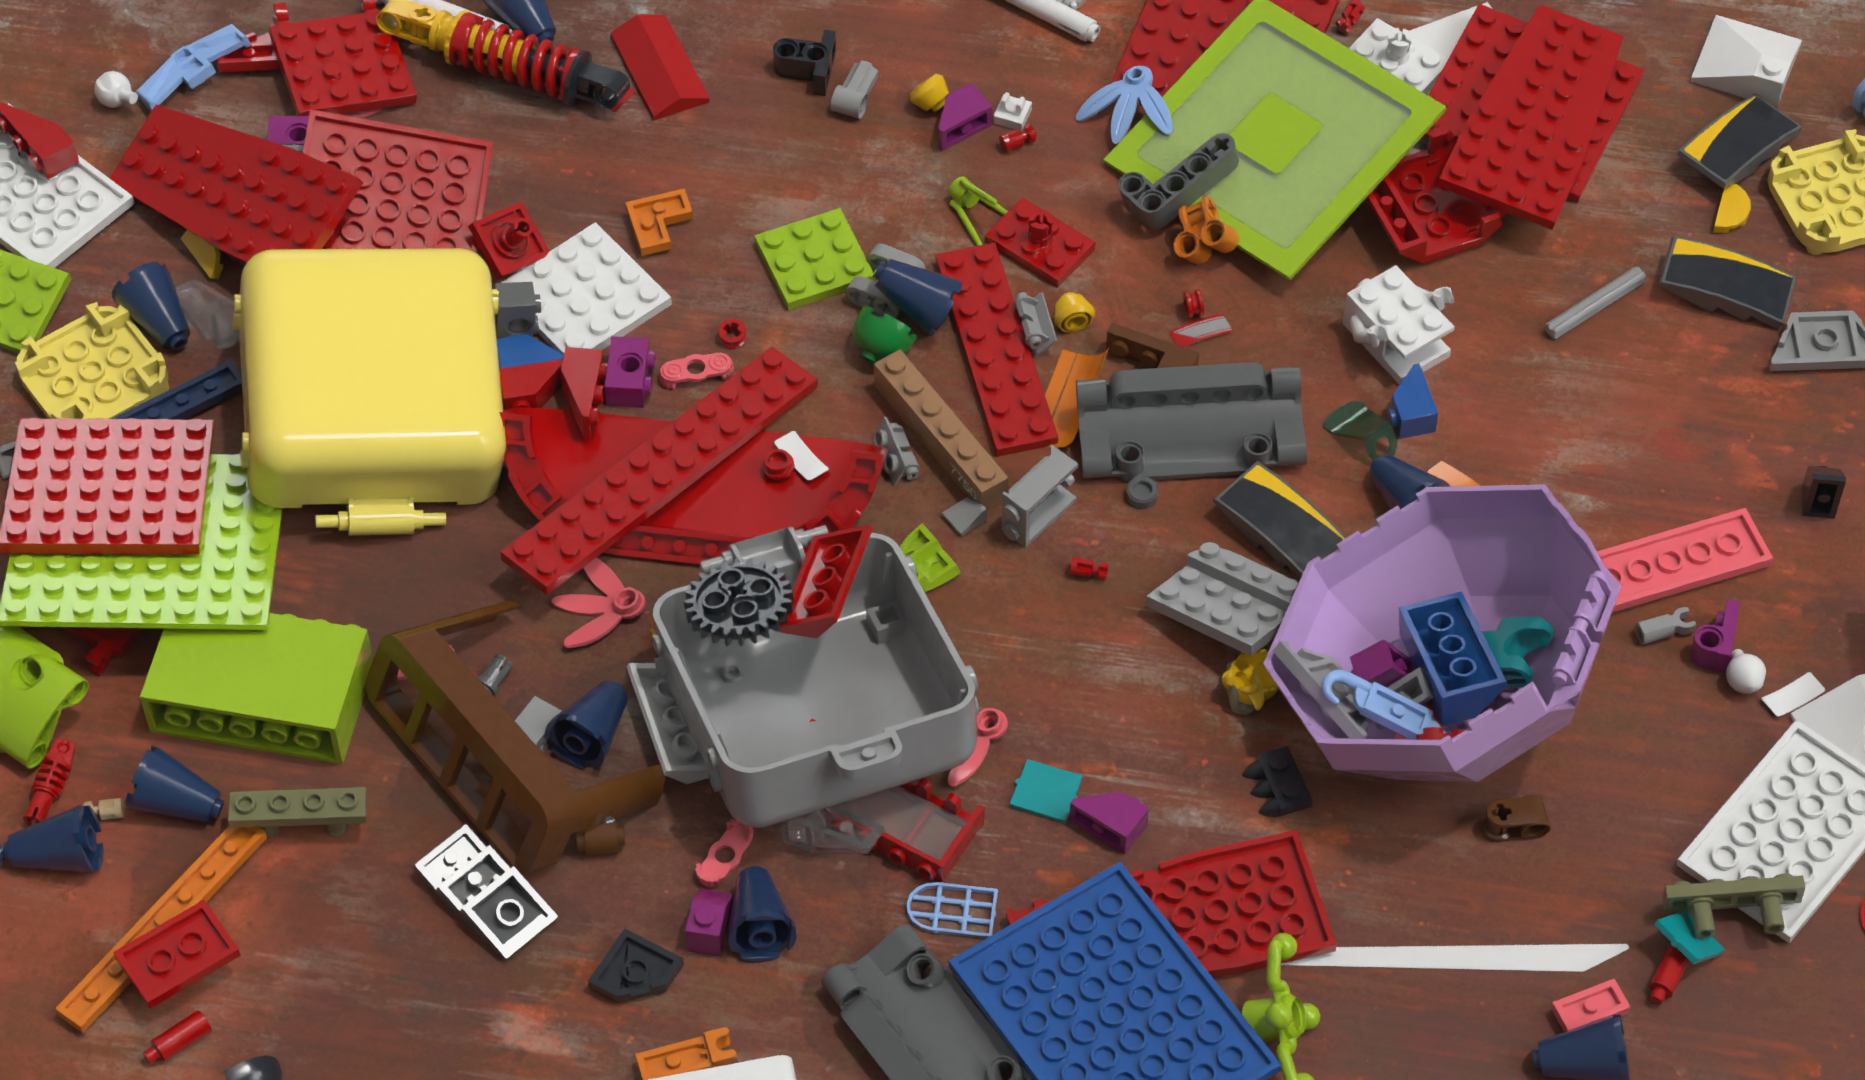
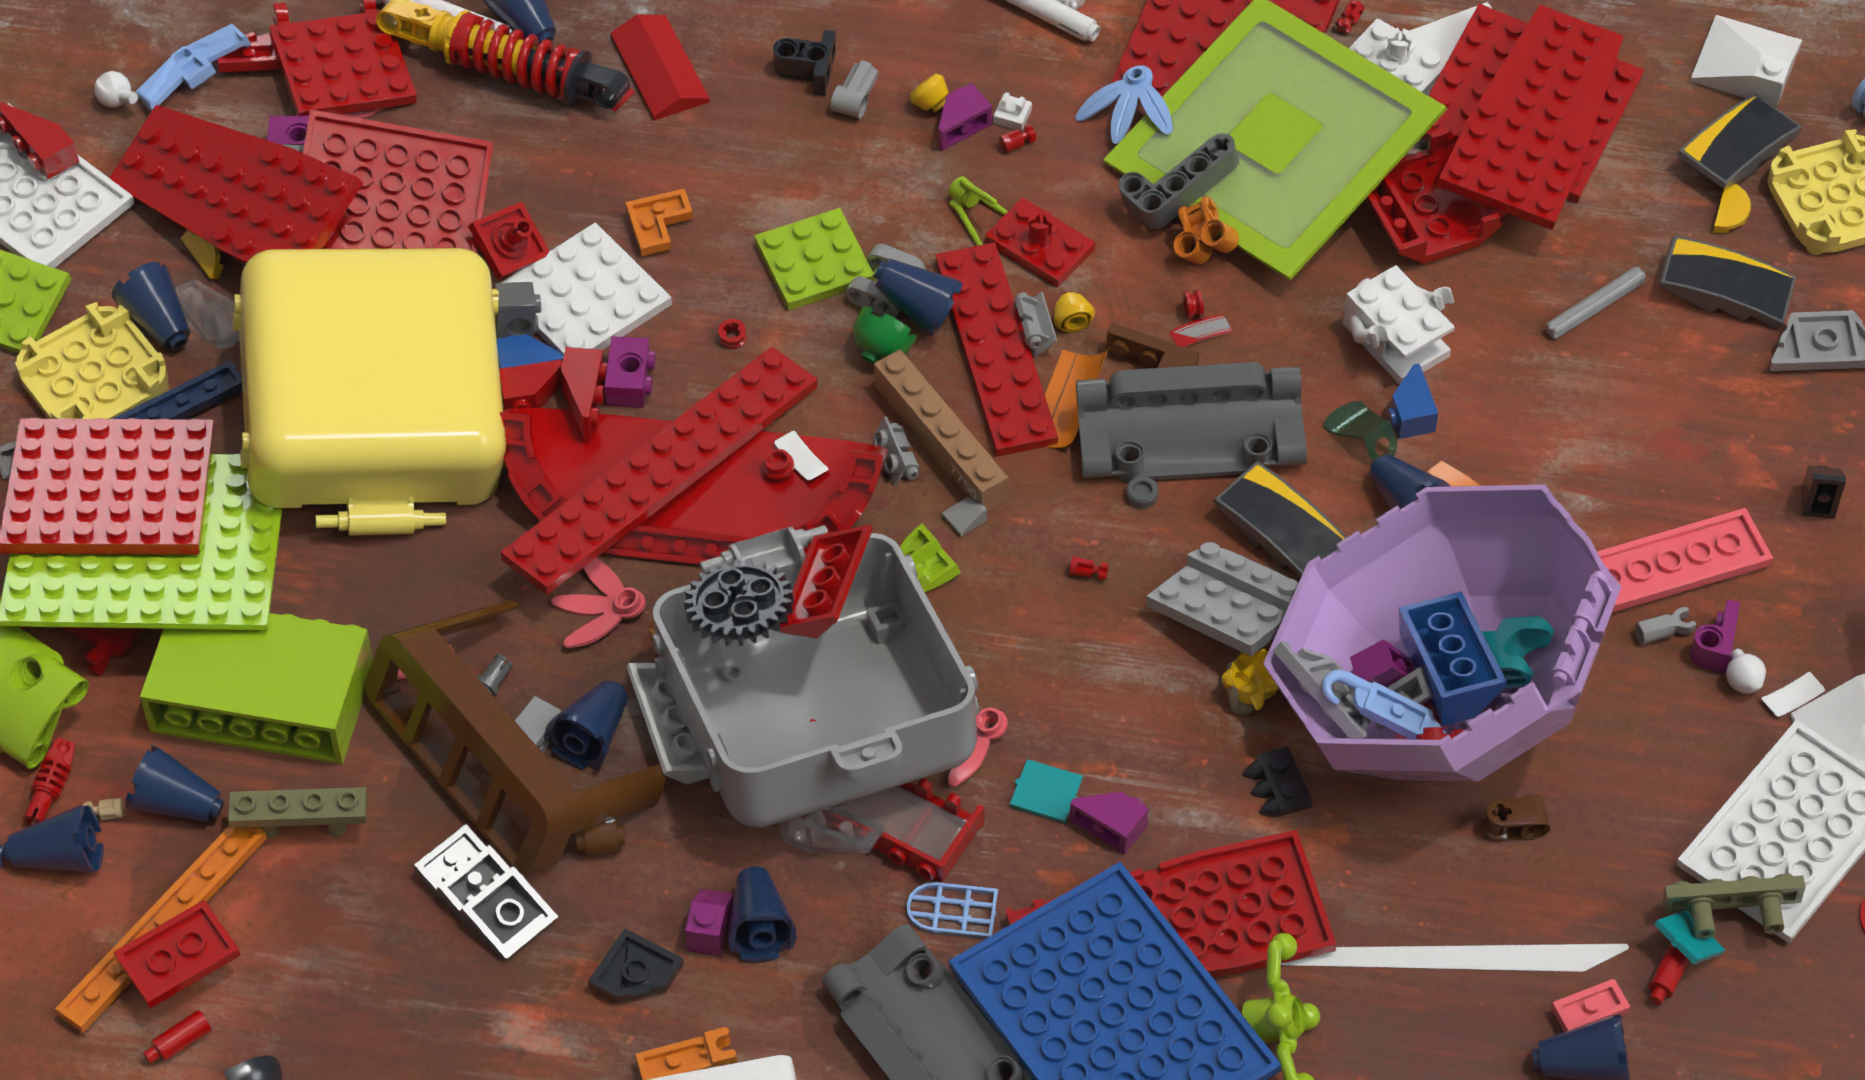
(676, 370): coral piece -> none
(737, 839): coral piece -> none
(1038, 498): light grey window -> none

